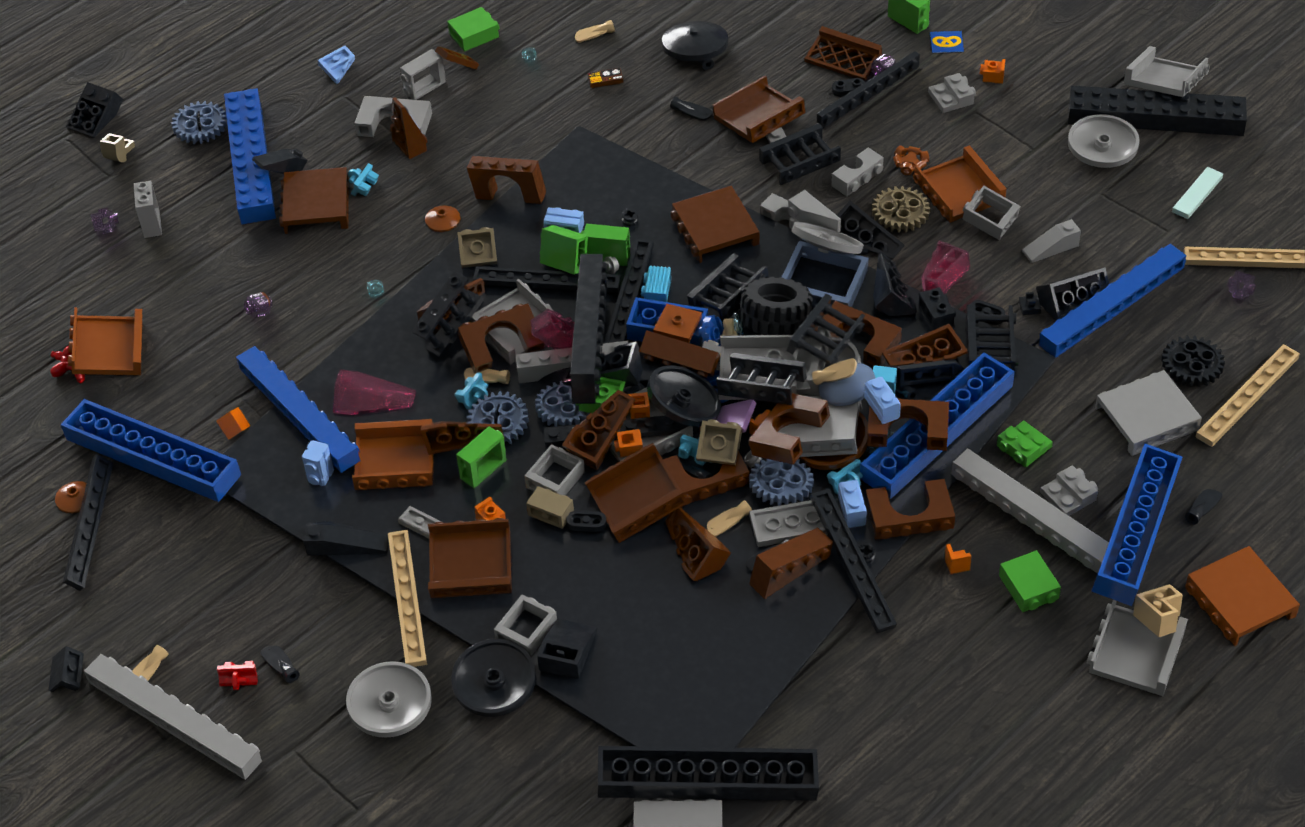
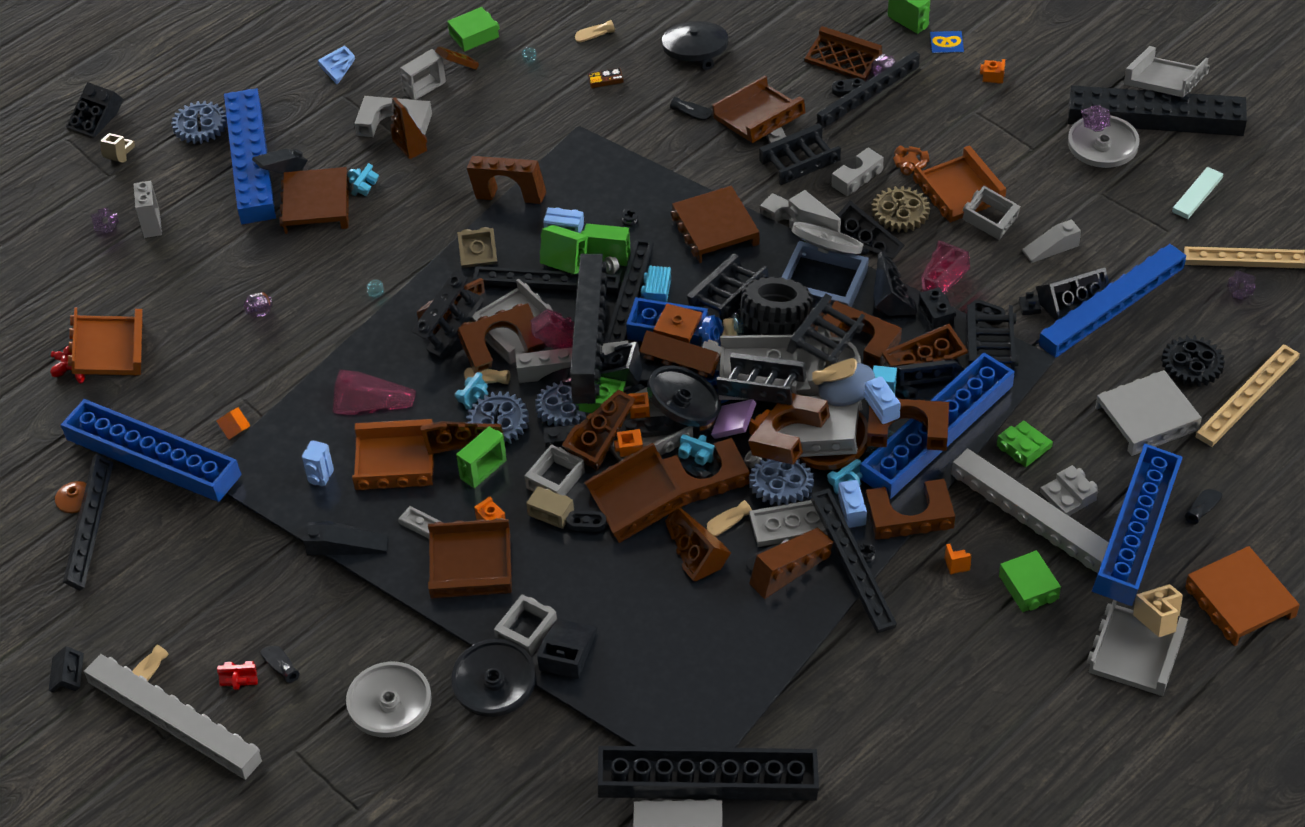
(297, 407): blue brick -> none
(407, 598): tan plate -> none
(442, 218): dark orange dish -> none
(719, 442): dark tan plate -> none
(952, 93): light grey plate -> none
(1096, 118): none -> clear purple brick

